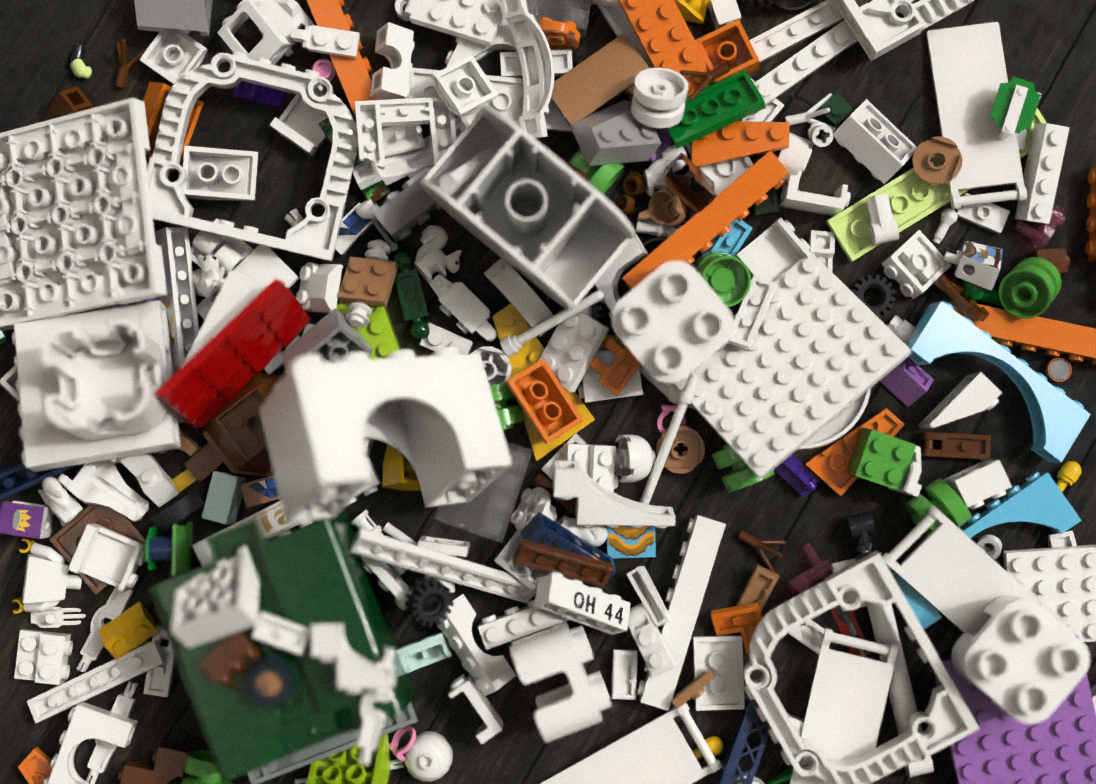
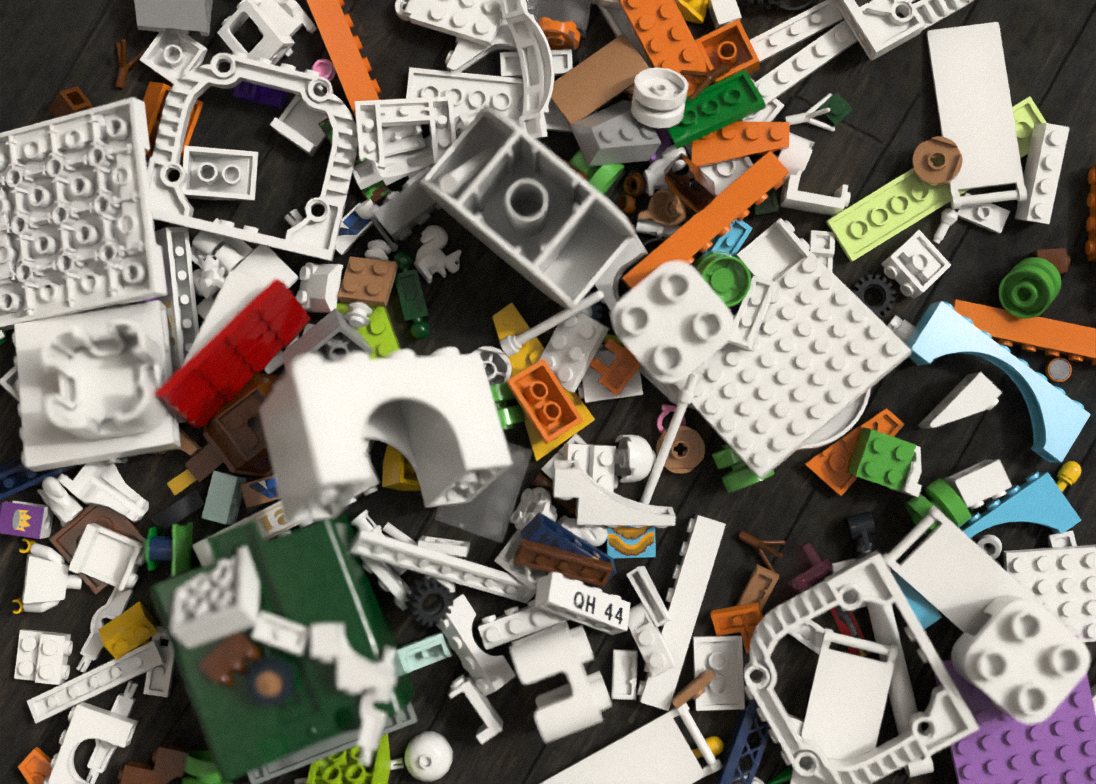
(55, 617): white piece -> none
(77, 64): yellowish green arm -> none
(151, 477): white arch -> none
(327, 40): white hinge -> none
(395, 741): bright pink piece -> none
(396, 45): white arch -> none
(441, 338): white plate -> none
(464, 86): white slope -> none
(464, 306): white hinge -> none
(518, 293): white arch -> none
(797, 475): dark purple hinge -> none
(827, 136): white bush -> none
(874, 141): white slope -> none
(882, 226): white piece -> none
(907, 381): medium lavender panel -> none
(953, 288): reddish brown helmet -> none
(956, 445): reddish brown plate -> none
(976, 263): white torso -> none
(981, 294): green piece -> none
(1015, 109): green piece -> none
(1042, 236): clear pink piece -> none

